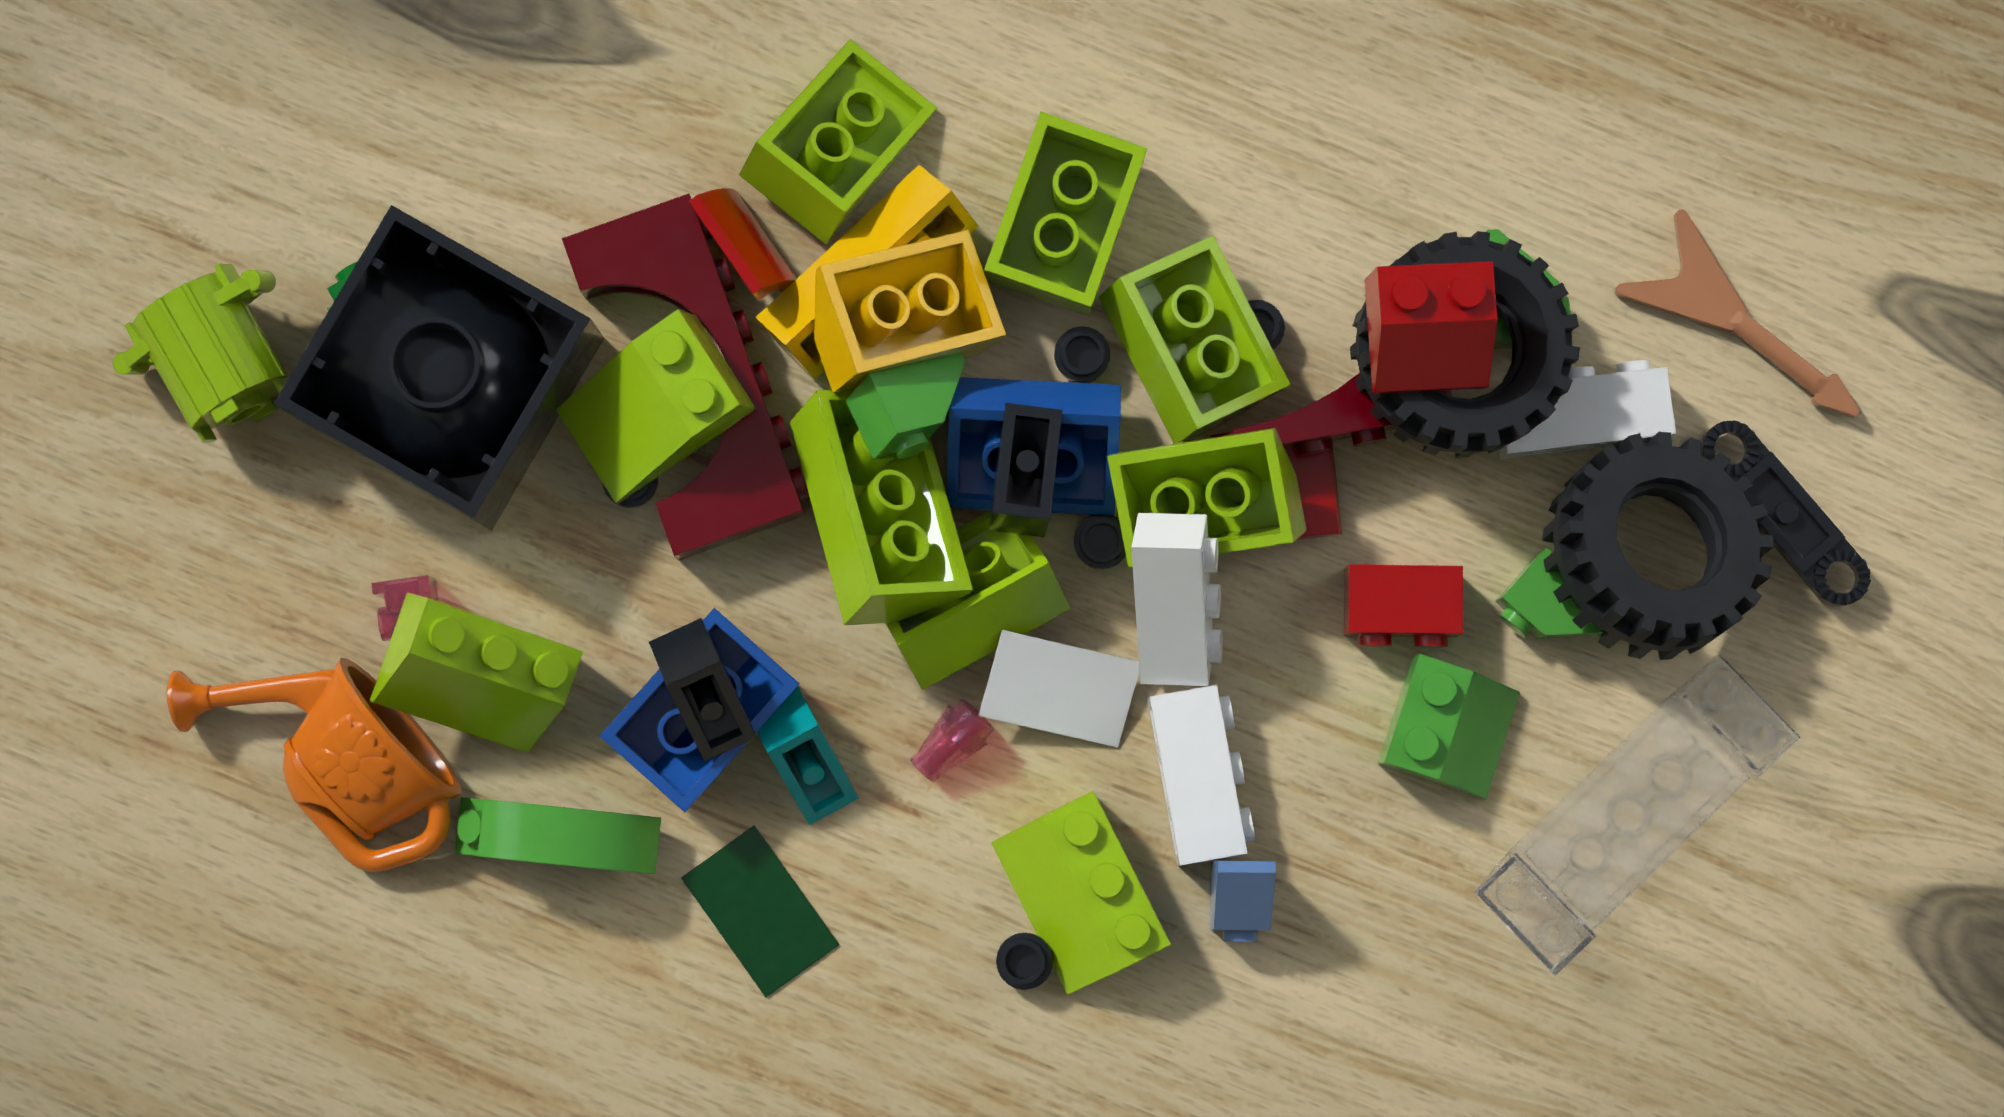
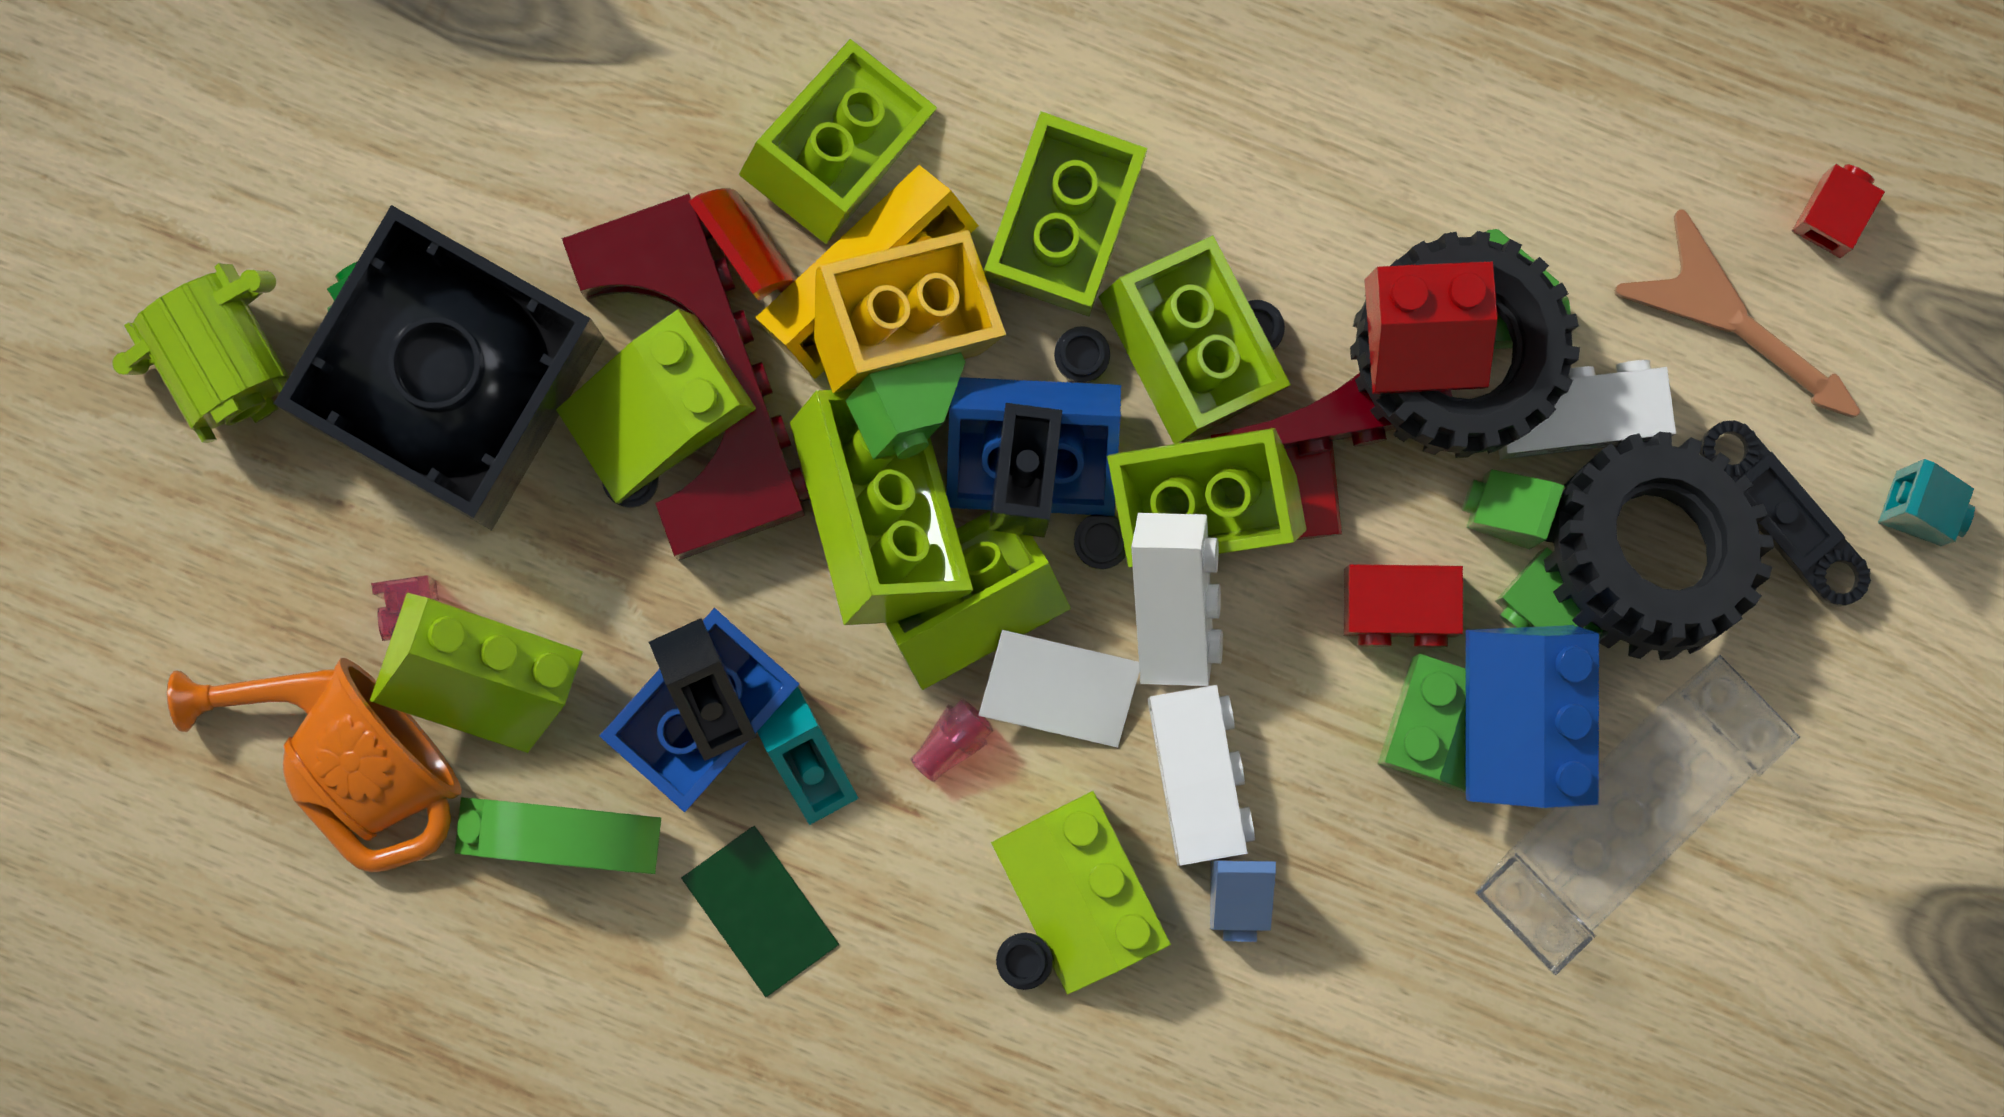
(1512, 507): none -> bright green slope
(1532, 716): none -> blue slope
(1839, 209): none -> red brick
(1928, 503): none -> teal slope

